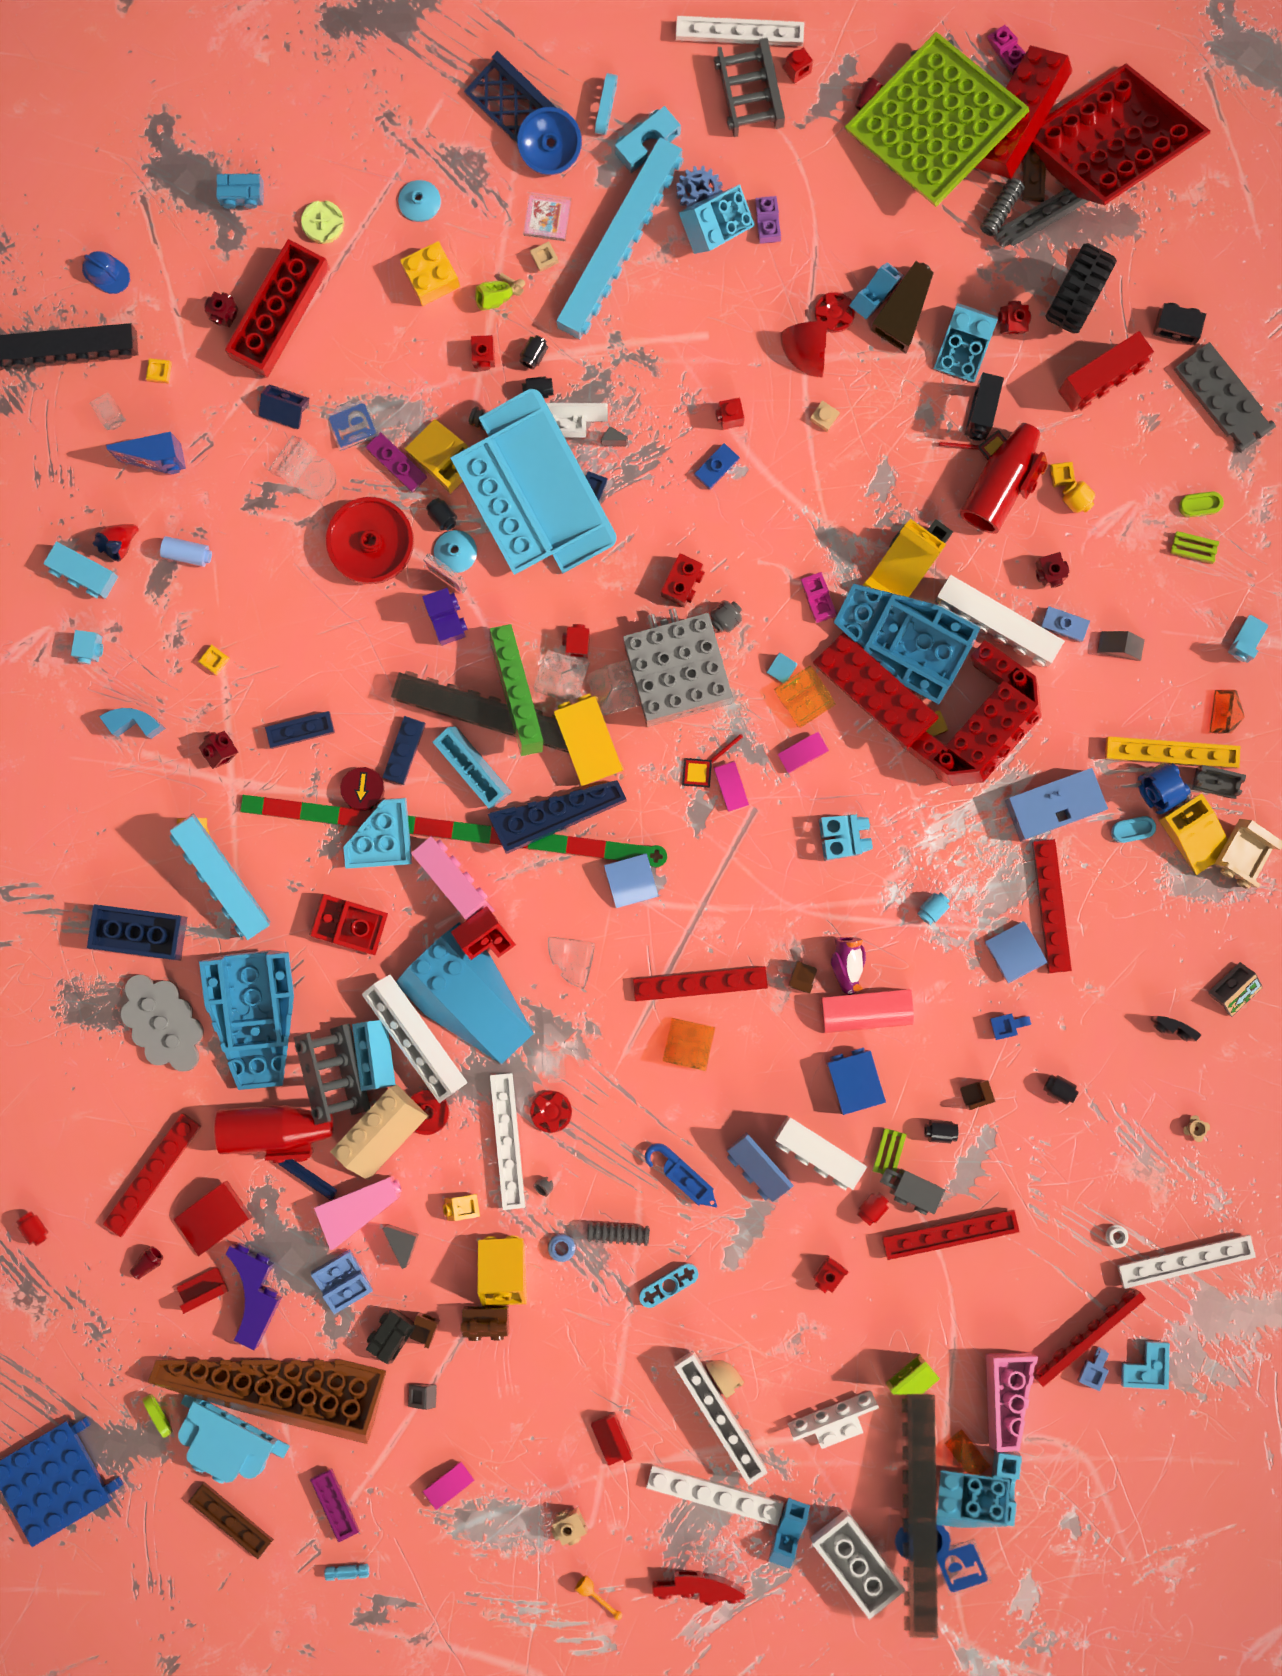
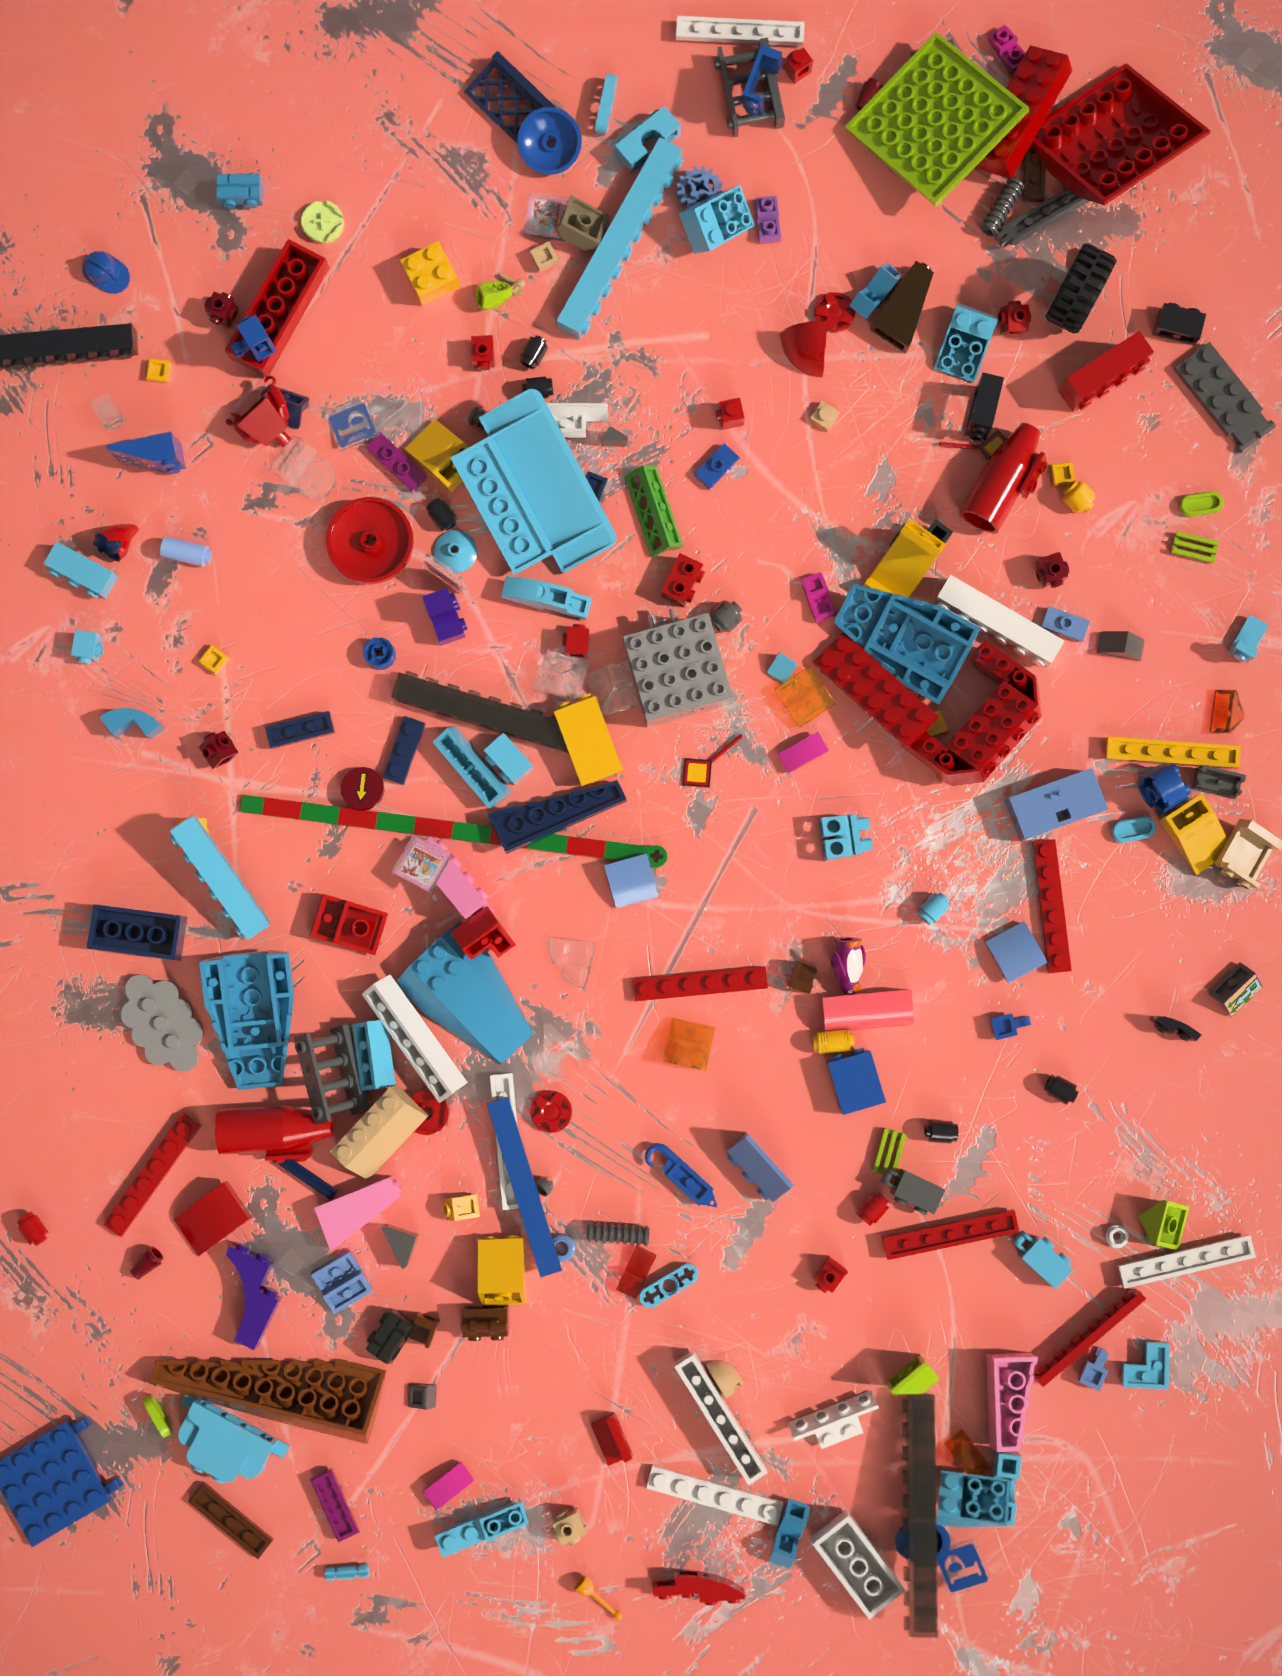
(201, 1289): red panel -> none
(254, 339): none -> blue brick
(264, 419): none -> torso
(379, 662): none -> blue wheel
(381, 838): medium azure plate -> none
(421, 863): none -> clear tile
(422, 209): medium azure dish -> none
(481, 1528): none -> medium azure slope
(508, 759): none -> medium azure brick
(516, 690): bright green brick -> none
(524, 1187): none -> blue tile
(546, 595): none -> medium azure slope
(582, 224): none -> dark tan slope
(636, 1272): none -> clear red slope
(656, 507): none -> bright green fence
(731, 786): dark pink slope -> none
(767, 59): none -> blue panel
(819, 1152): white brick -> none
(833, 1041): none -> yellow head
(977, 1094): reddish brown panel -> none
(1044, 1259): none -> medium azure brick
(1165, 1224): none -> lime slope
(1202, 1126): tan plate -> none

